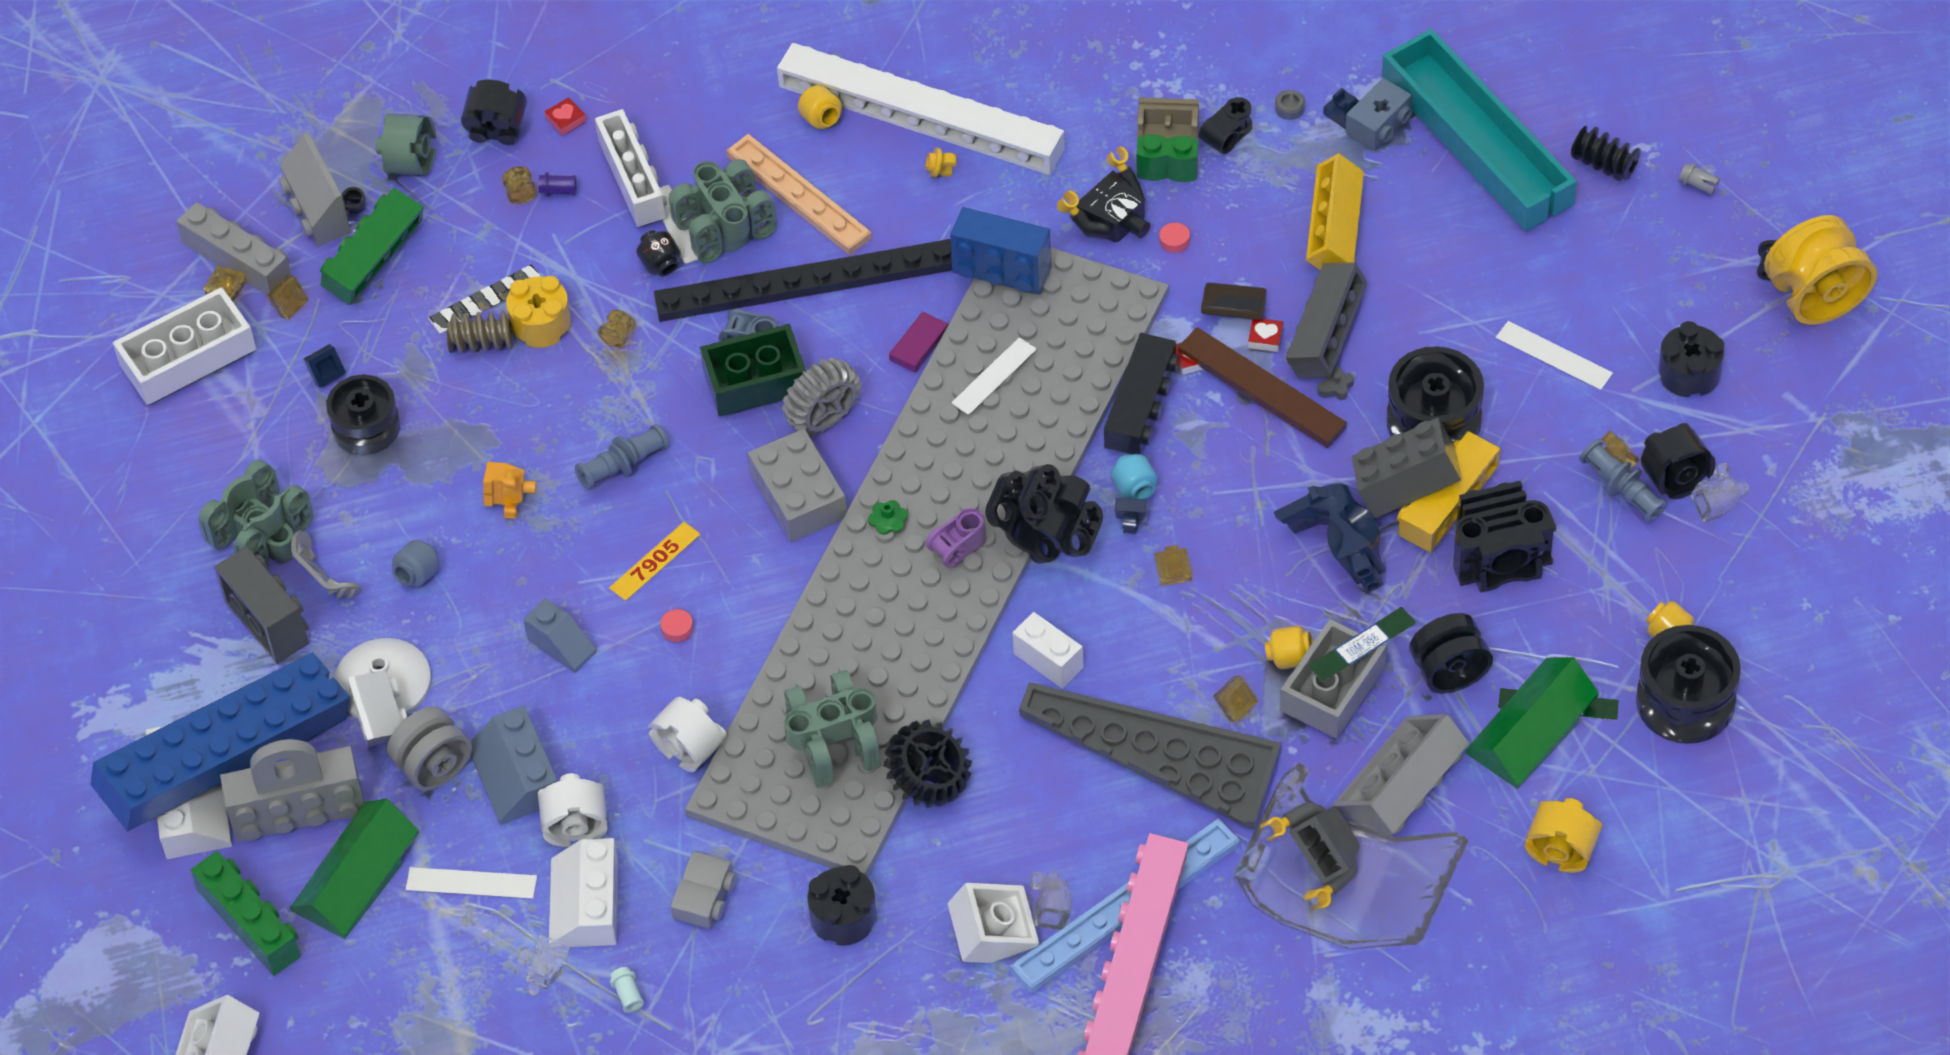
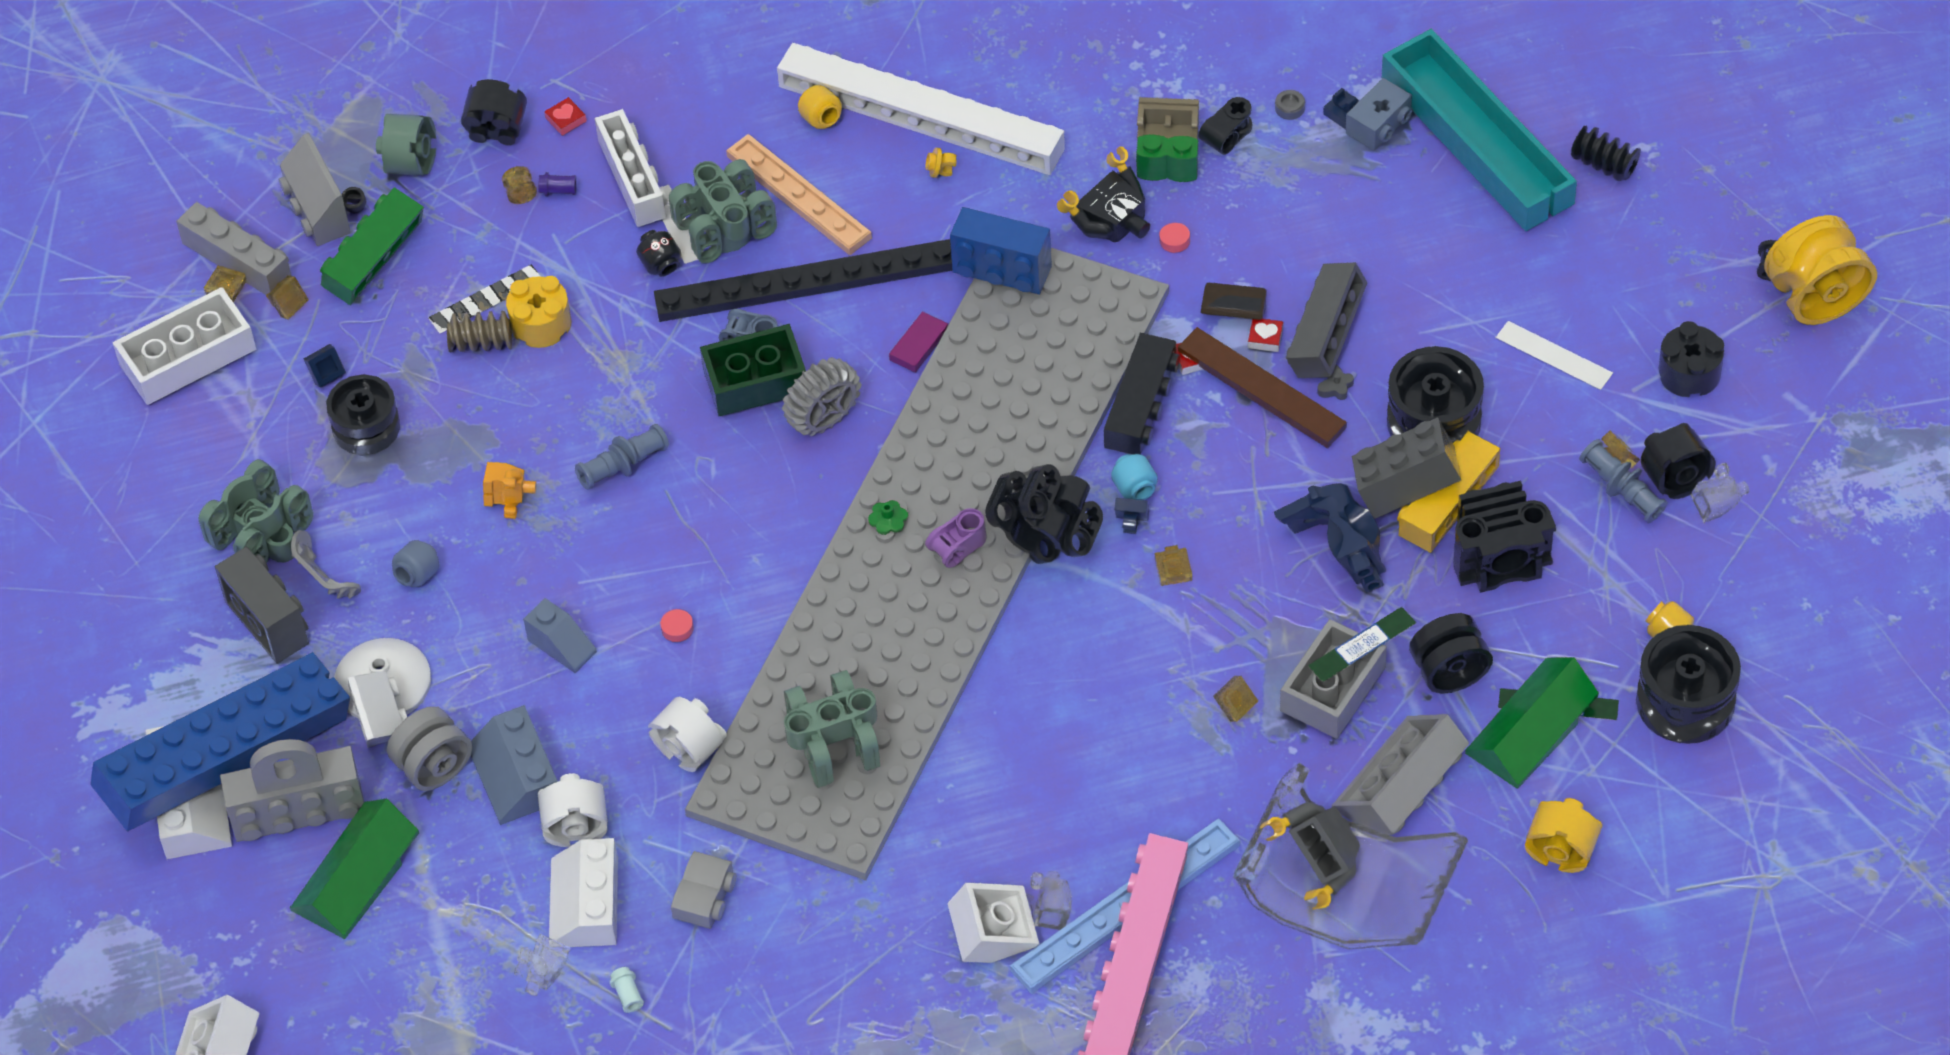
(246, 913): green brick -> none
(471, 882): white sticker -> none
(617, 328): clear yellow wheel -> none
(654, 561): yellow sticker -> none
(797, 485): light grey brick -> none
(842, 905): black brick -> none
(909, 759): black gear -> none
(993, 376): white sticker -> none
(1047, 650): white brick -> none
(1193, 759): dark grey wing -> none
(1288, 646): yellow head -> none
(1335, 212): yellow brick -> none
(1697, 178): light grey pin -> none

